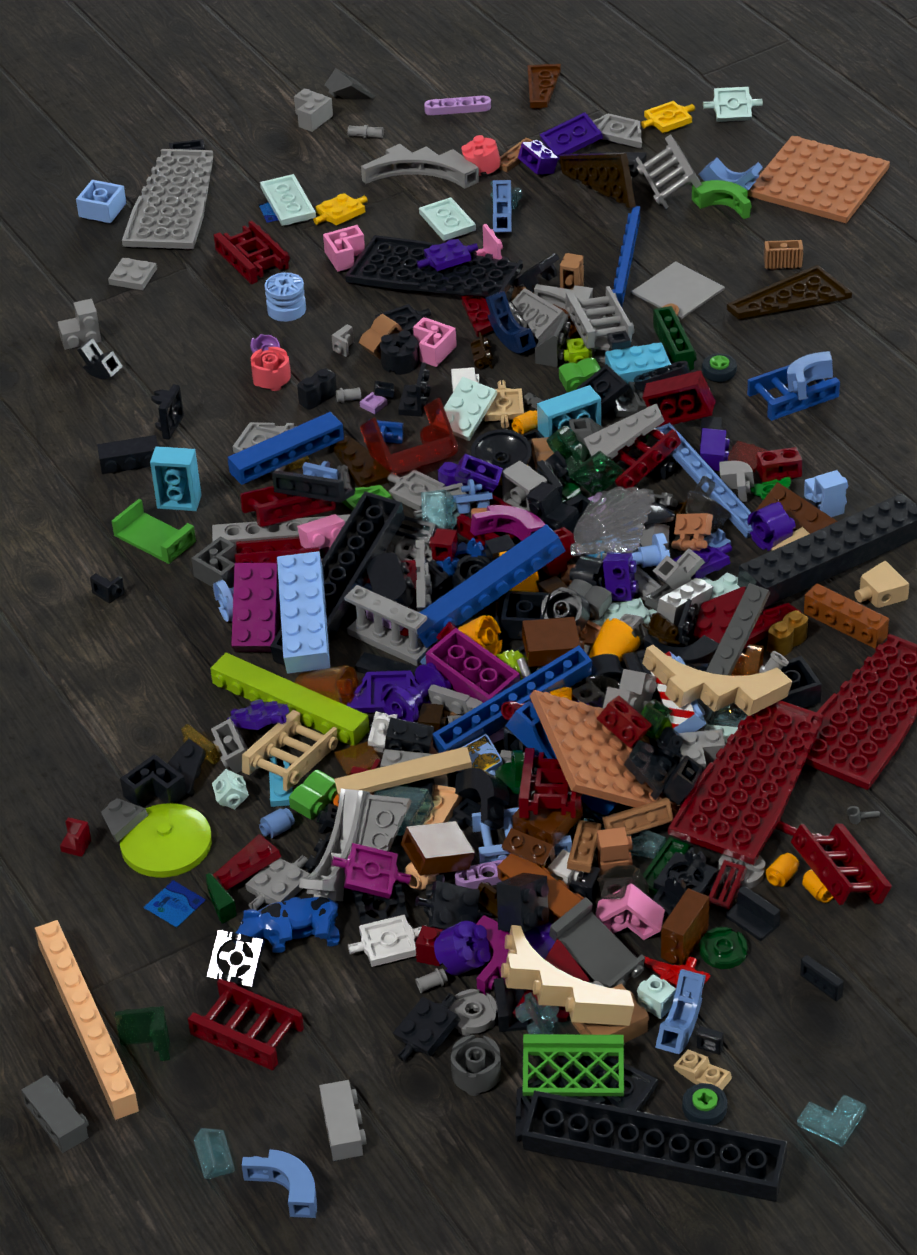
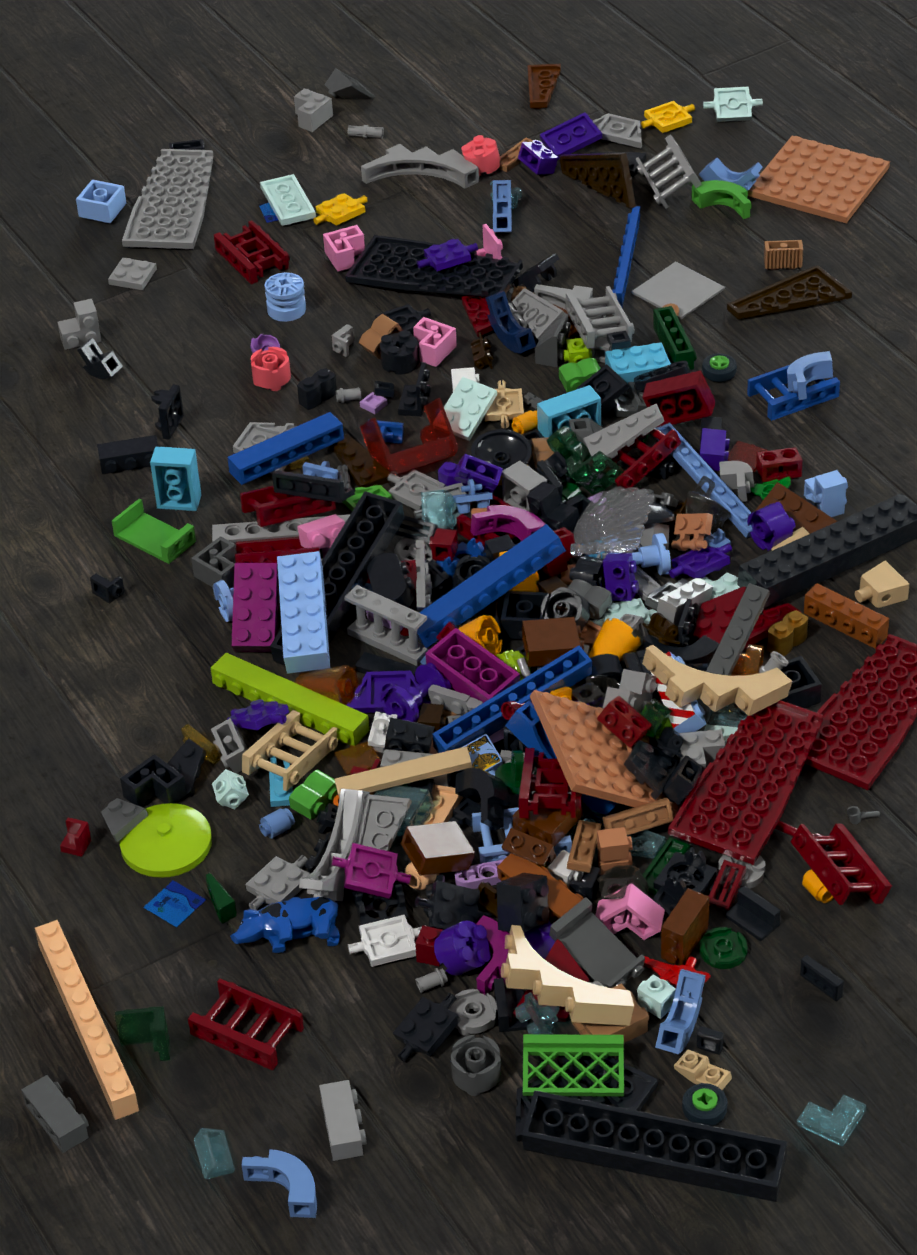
(222, 939): piece -> none
(247, 862): dark red wing -> none
(447, 219): light aqua plate -> none
(457, 105): lavender beam -> none
(571, 271): medium nougat brick -> none
(679, 572): light grey brick -> none
(782, 869): light orange brick -> none

